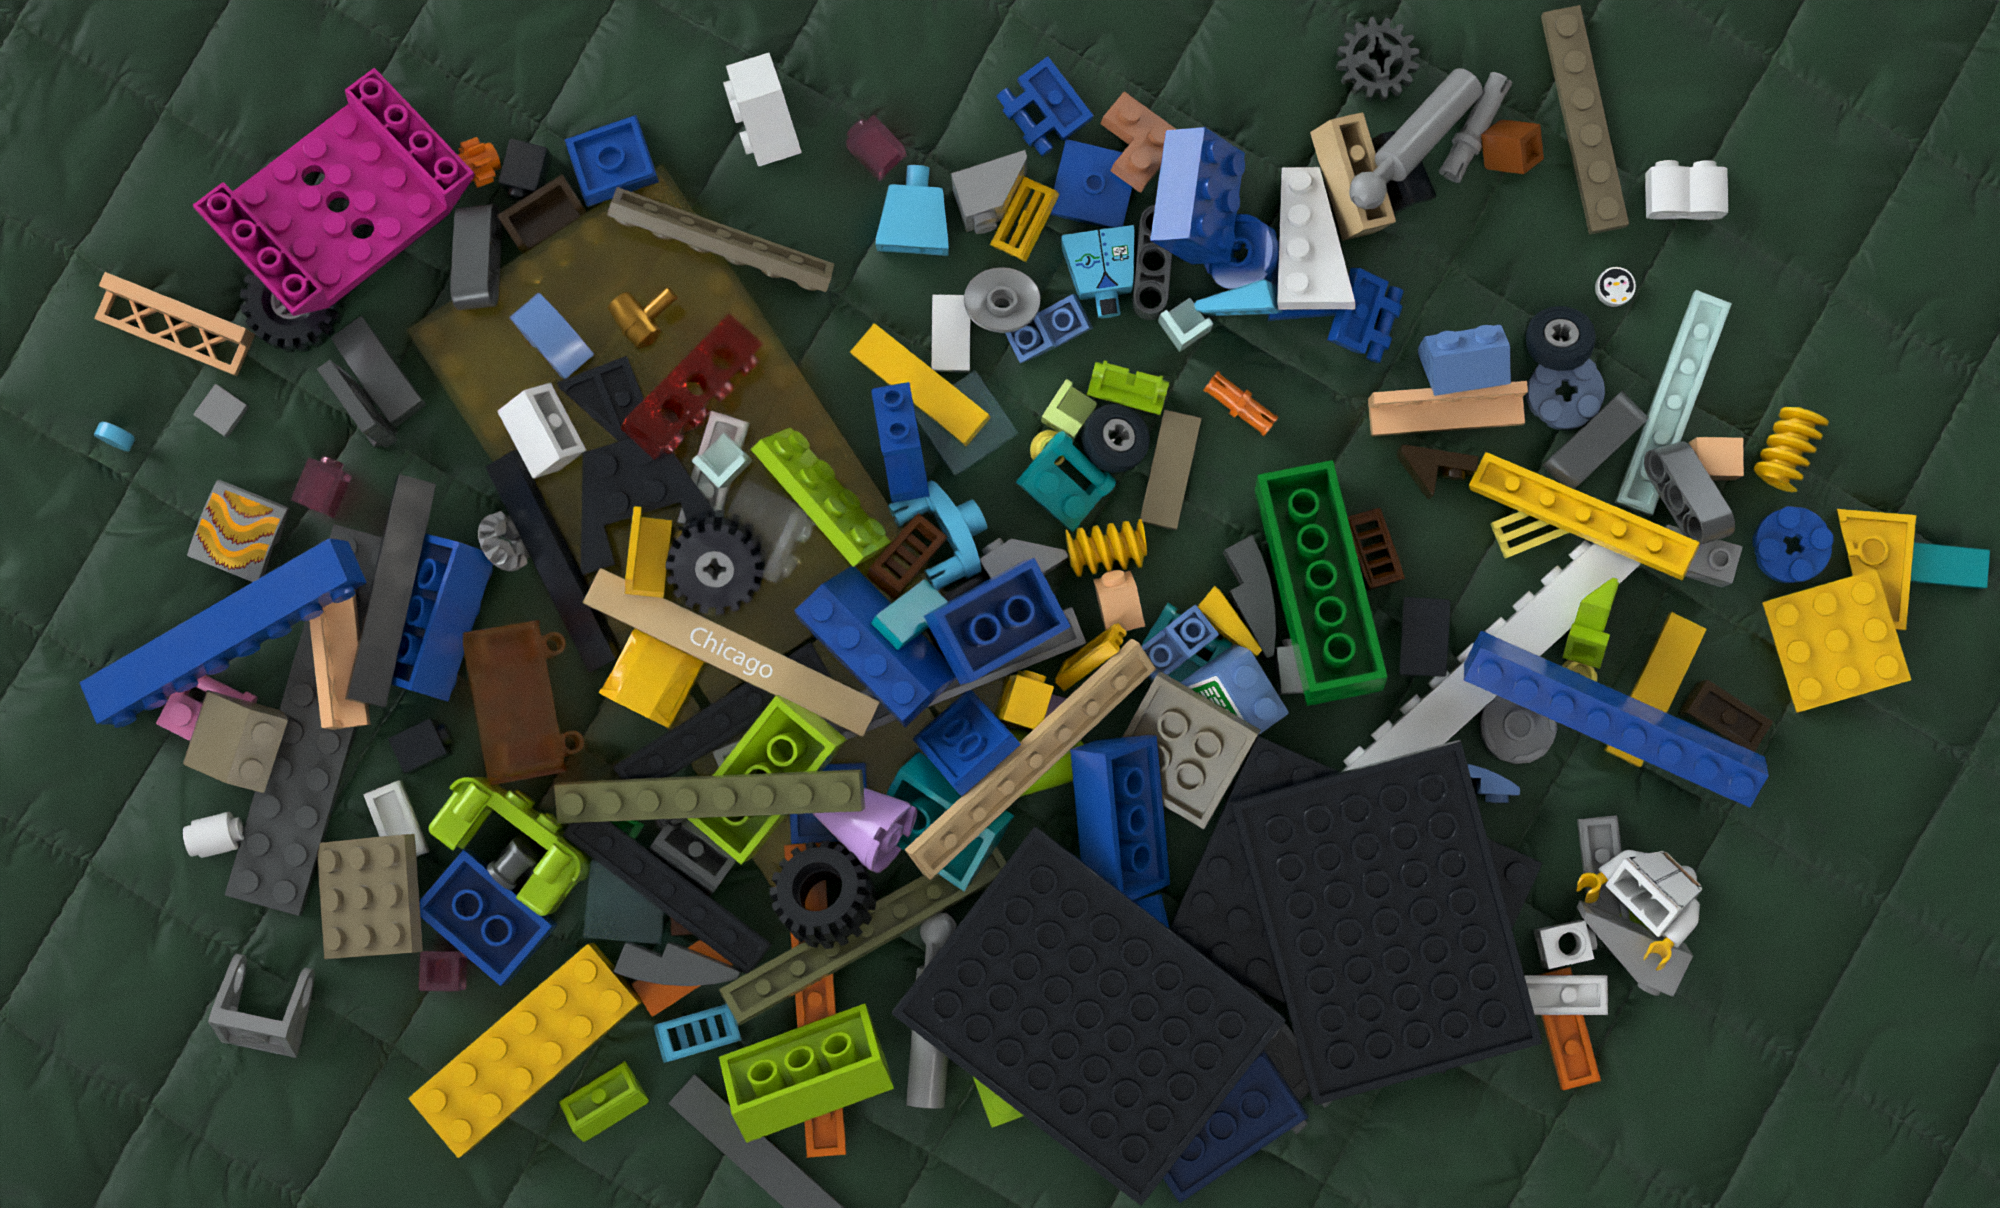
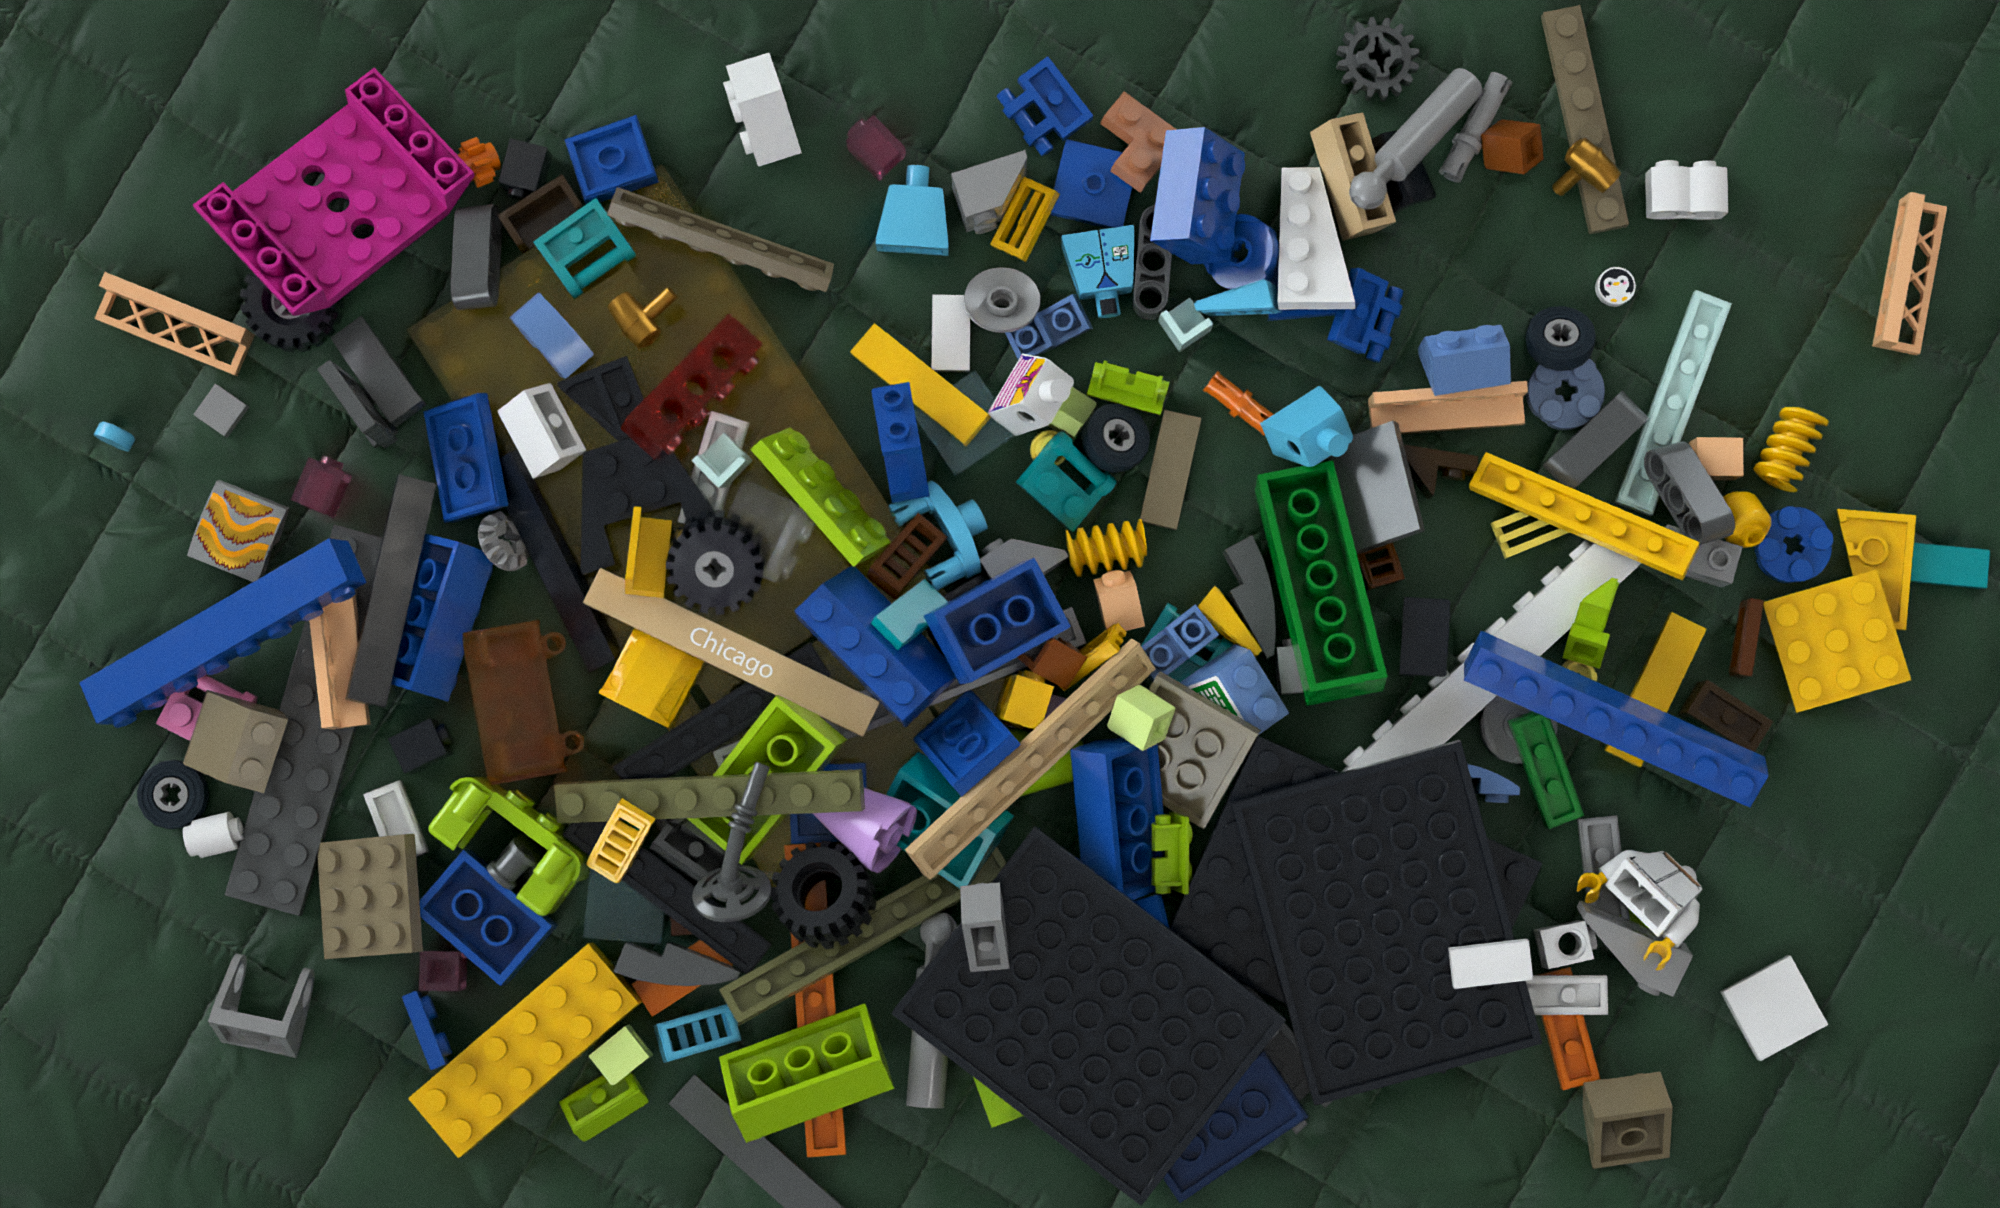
(153, 792): none -> black bush
(422, 1012): none -> blue plate
(465, 458): none -> blue tile
(577, 238): none -> teal plate
(620, 842): none -> yellow slope
(620, 1054): none -> yellowish green panel
(730, 881): none -> dark grey dish
(984, 927): none -> light grey slope
(1036, 390): none -> white torso
(1056, 662): none -> dark orange panel
(1141, 717): none -> yellowish green panel
(1173, 835): none -> lime hinge
(1308, 429): none -> medium azure torso
(1378, 488): none -> dark grey tile
(1490, 963): none -> white tile
(1546, 769): none -> green tile
(1588, 163): none -> pearl gold piece
(1627, 1119): none -> dark tan slope
(1746, 638): none -> reddish brown tile
(1750, 518): none -> yellow head
(1774, 1008): none -> white tile
(1900, 273): none -> light nougat fence

